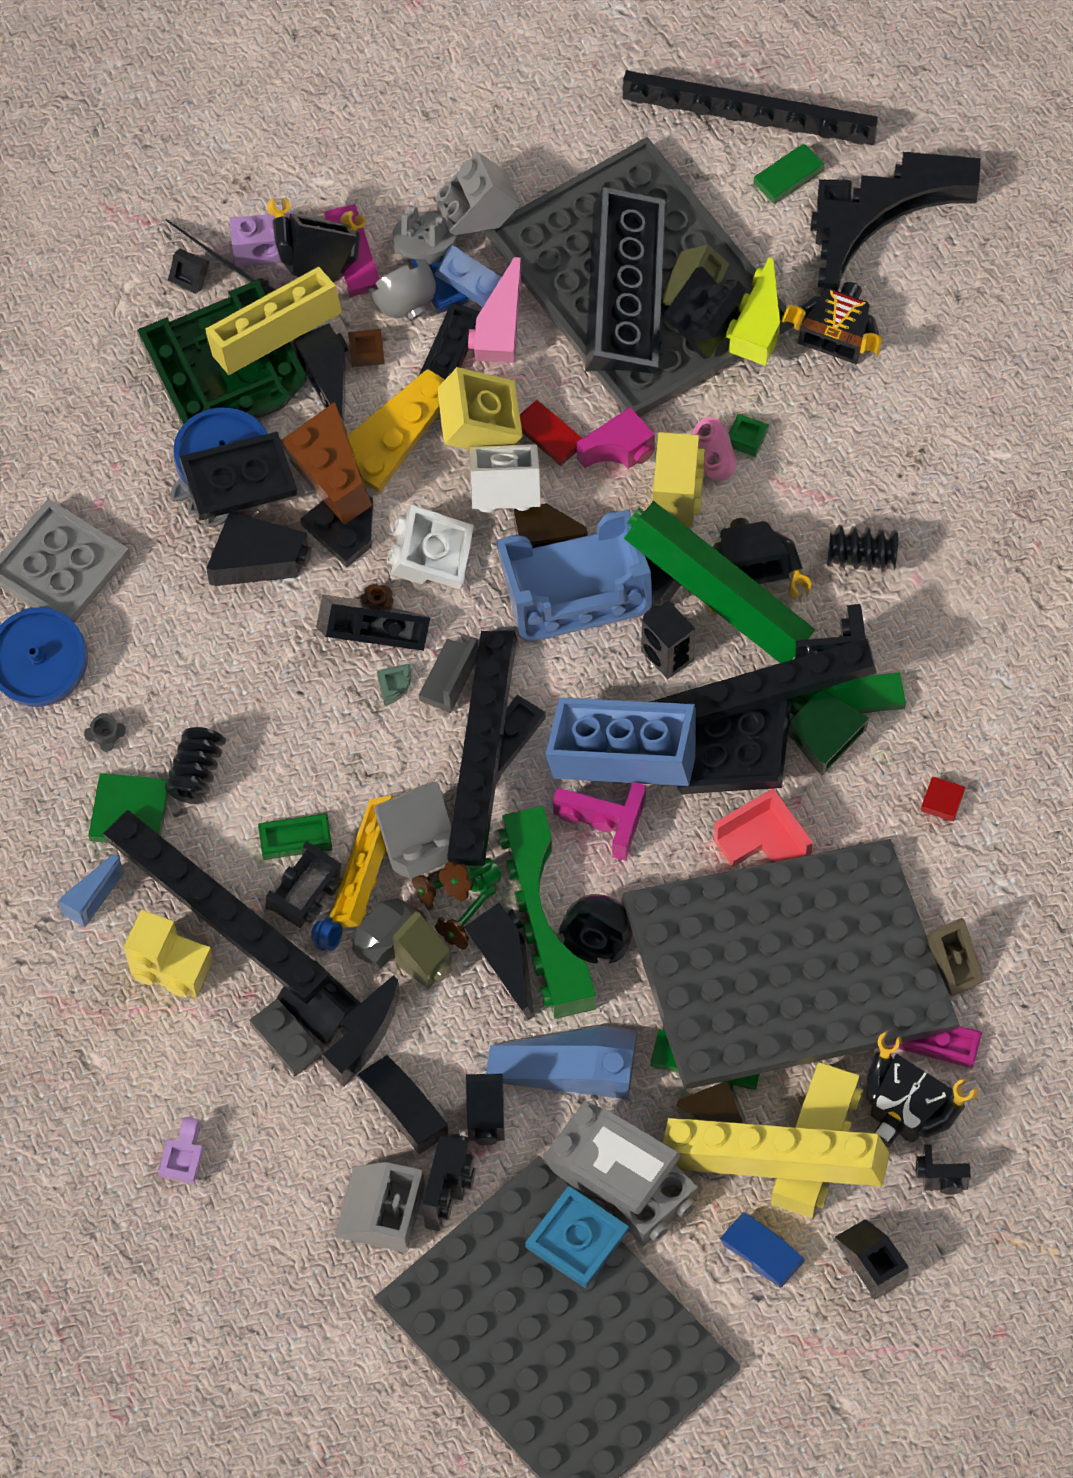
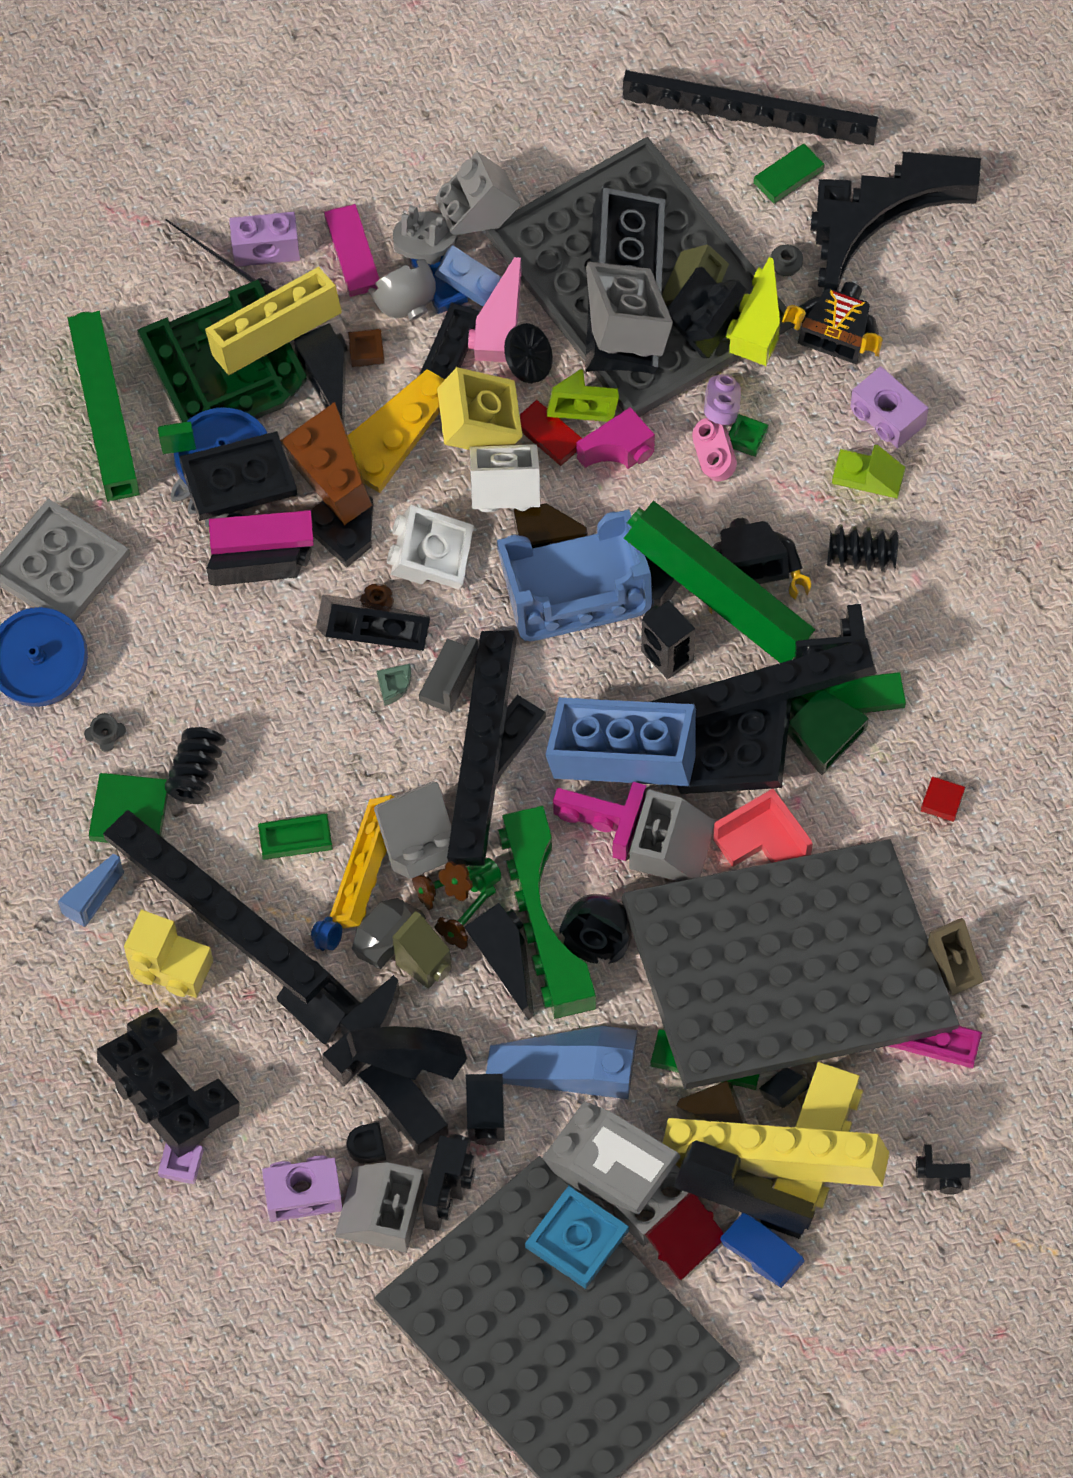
(103, 406): none -> green brick
(158, 1090): none -> black bracket
(176, 437): none -> green tile
(188, 271): black tile -> none
(261, 532): none -> dark pink tile
(286, 1037): dark grey plate -> none
(305, 886): black window -> none
(313, 242): black torso -> none
(320, 1198): none -> lavender brick
(366, 1144): none -> black tile
(408, 1050): none -> black slope
(528, 353): none -> black wheel
(576, 401): none -> lime slope
(627, 310): none -> light grey slope
(670, 838): none -> light grey slope
(679, 475): light yellow brick -> none
(685, 1235): none -> dark red piece
(717, 1177): none -> black piece
(722, 399): none -> lavender plate
(784, 1087): none -> black tile
(787, 267): none -> dark grey plate
(873, 473): none -> lime slope
(873, 1257): black slope -> none
(884, 391): none -> lavender brick
(910, 1099): black torso -> none

